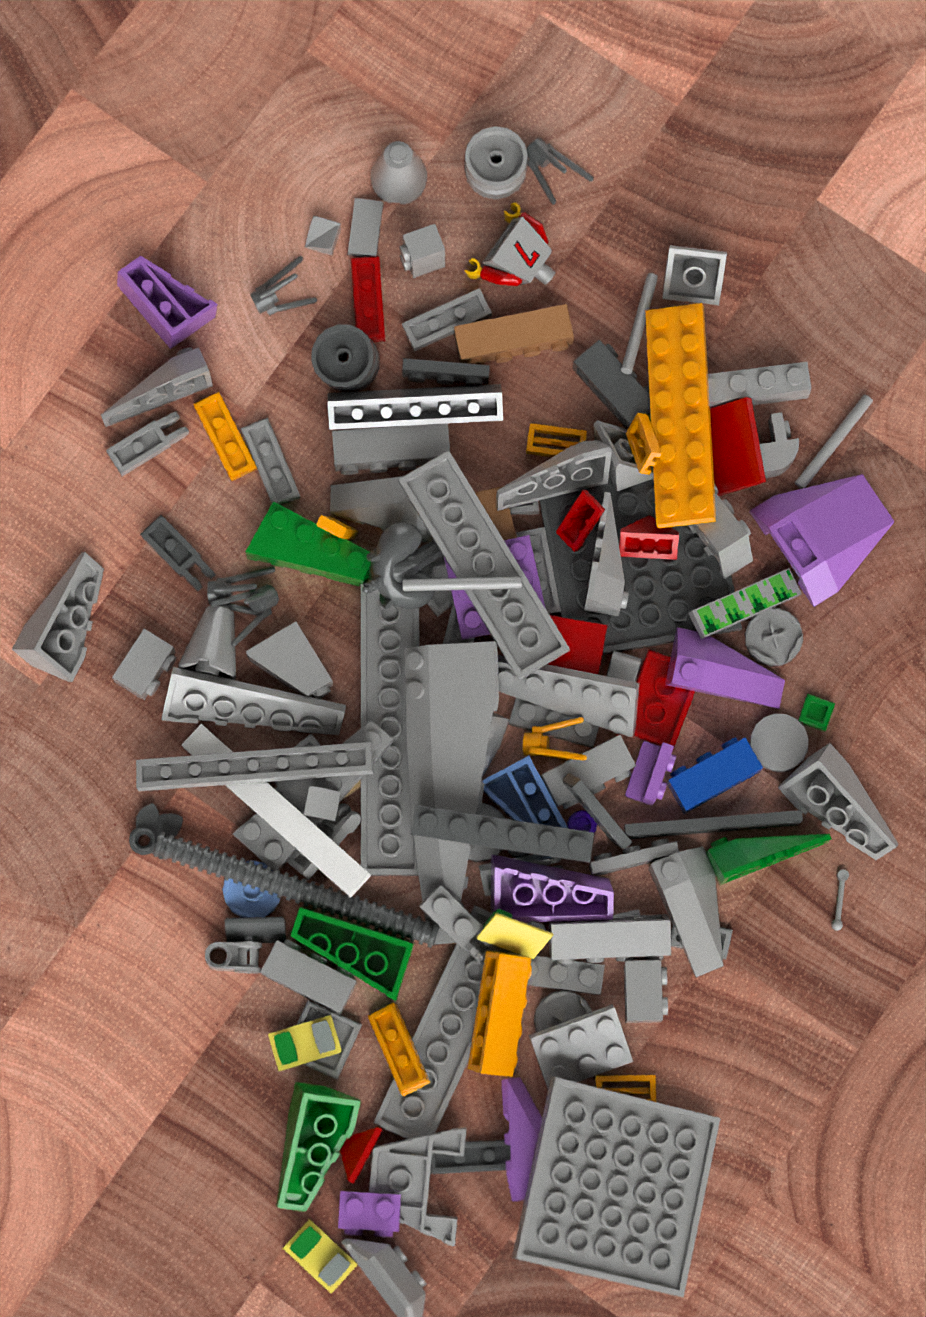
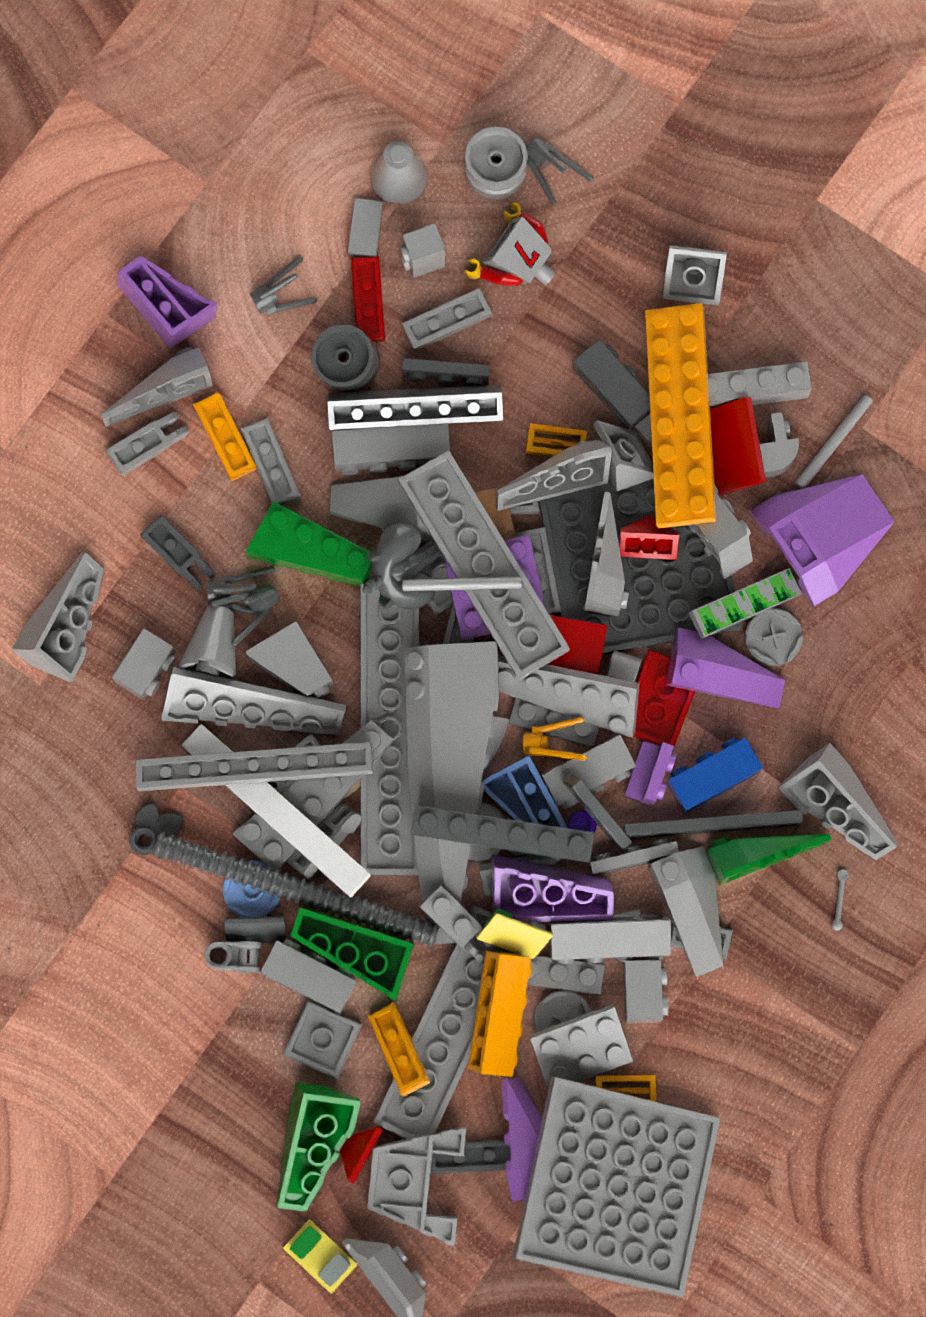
(304, 1043): piece -> none
(322, 803): light grey slope -> none
(323, 235): light grey slope -> none
(337, 527): light orange tile -> none
(369, 1212): medium lavender bracket -> none
(514, 336): medium nougat brick -> none
(580, 520): red slope -> none
(639, 323): light grey bar -> none
(643, 443): light orange tile -> none
(779, 742): light grey tile -> none
(816, 712): green tile -> none

